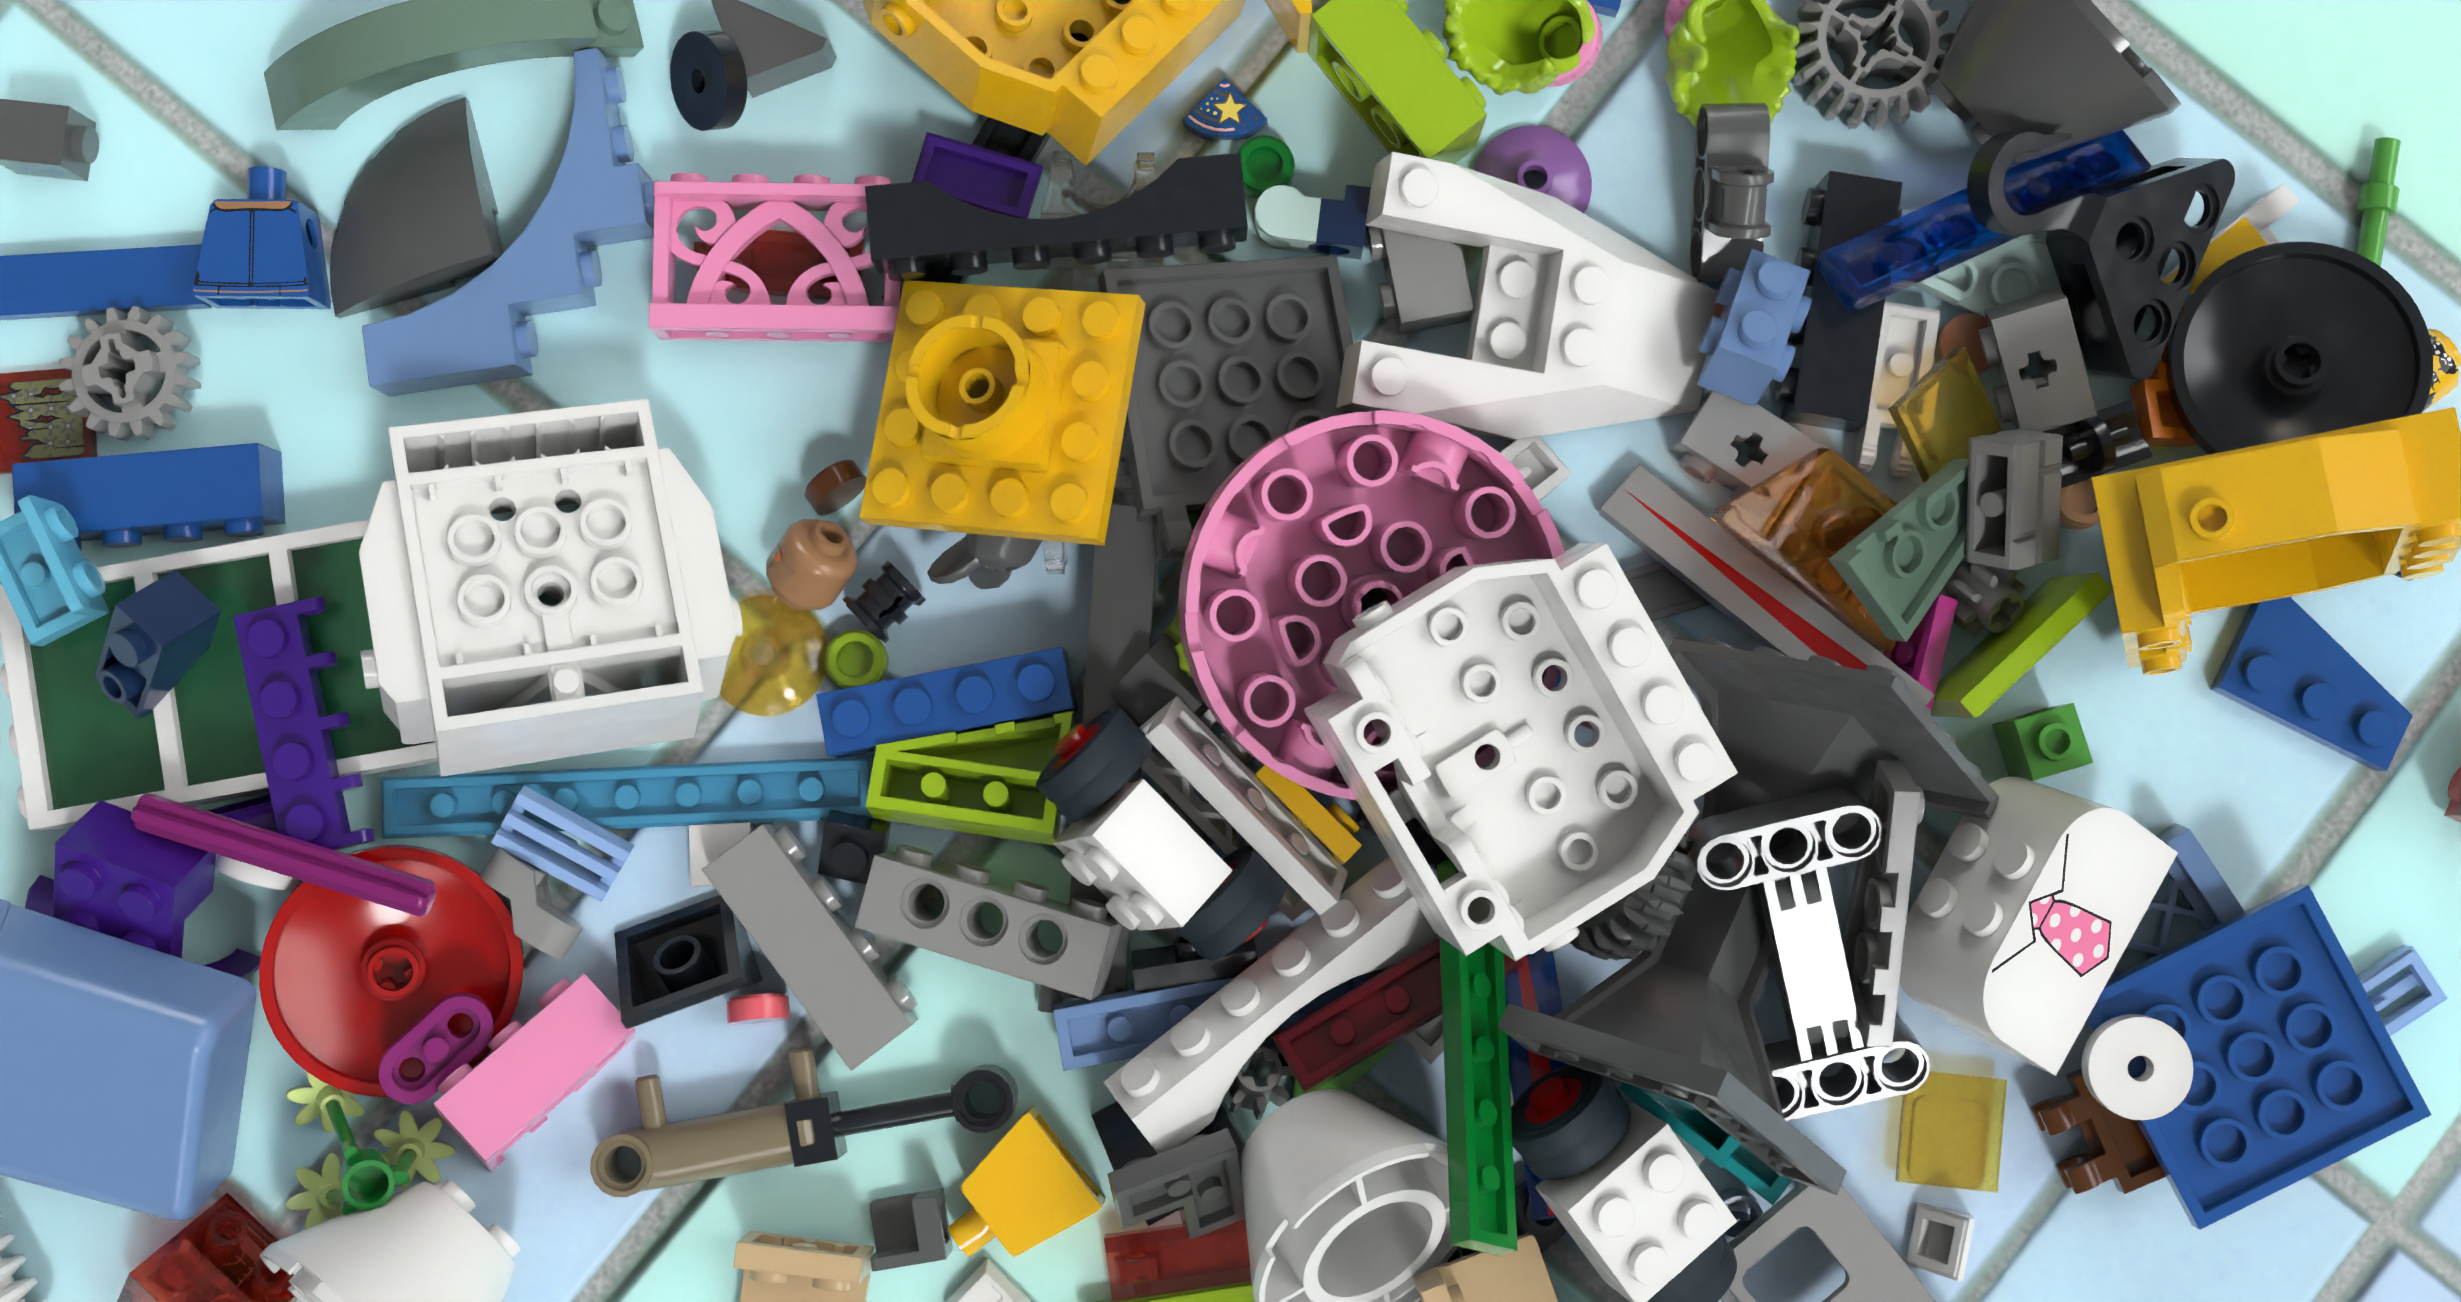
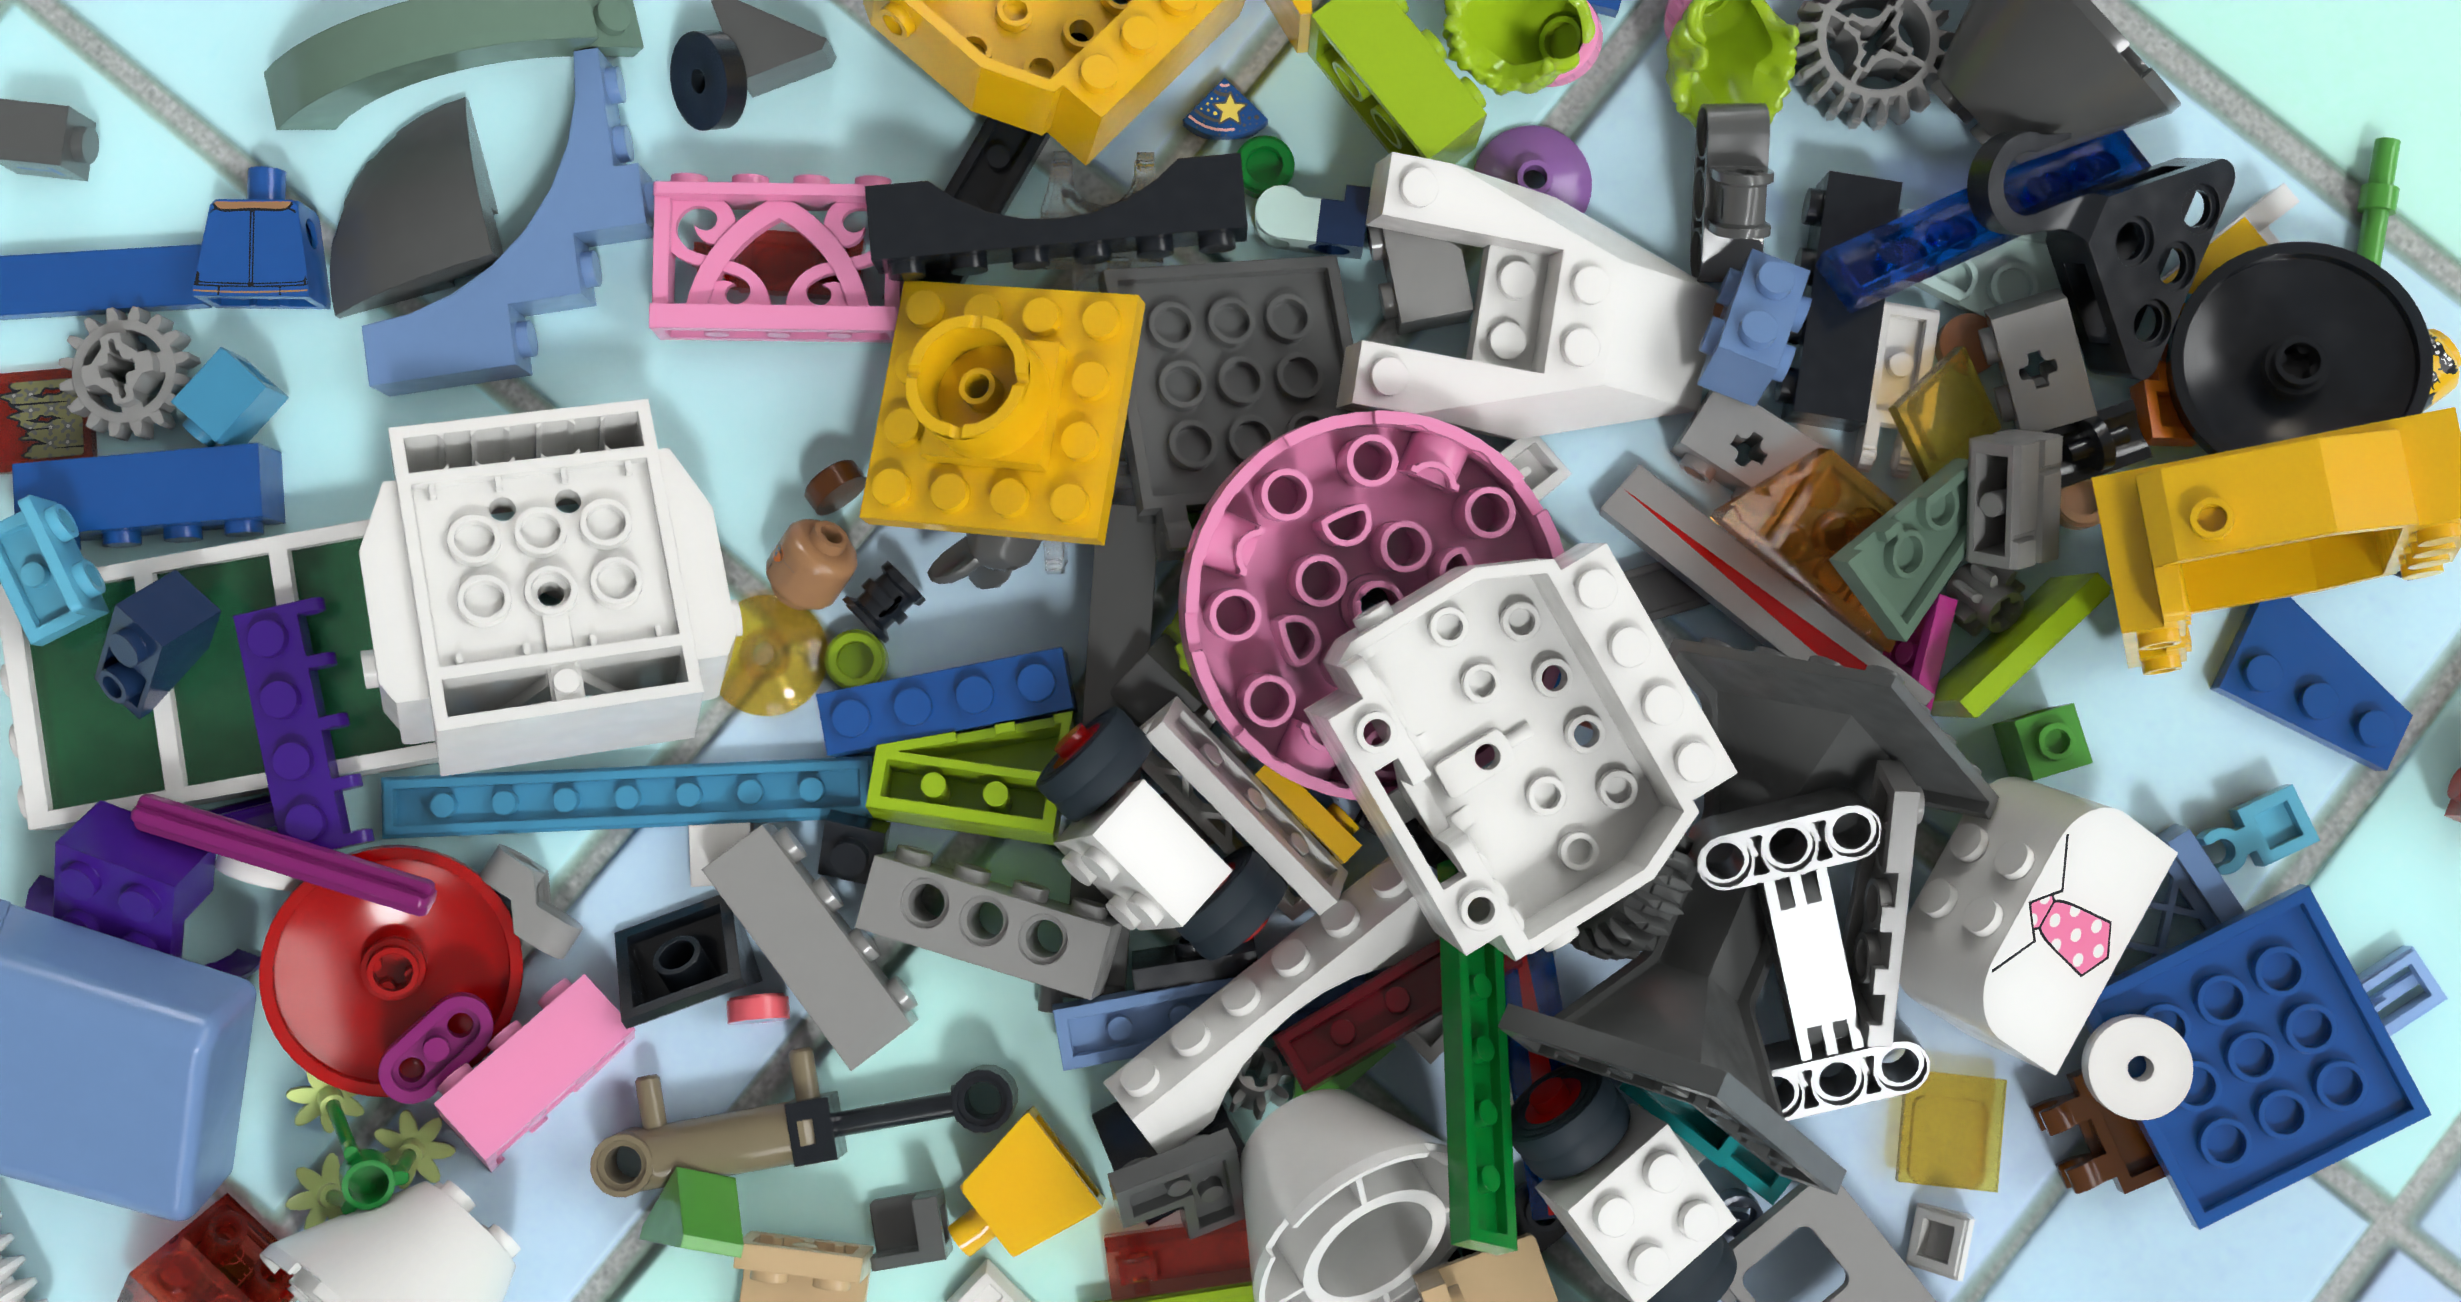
(228, 400): none -> dark azure brick
(553, 863): light blue tile -> none
(697, 1214): none -> bright green slope
(979, 175): dark purple tile -> none
(2264, 828): none -> medium azure plate

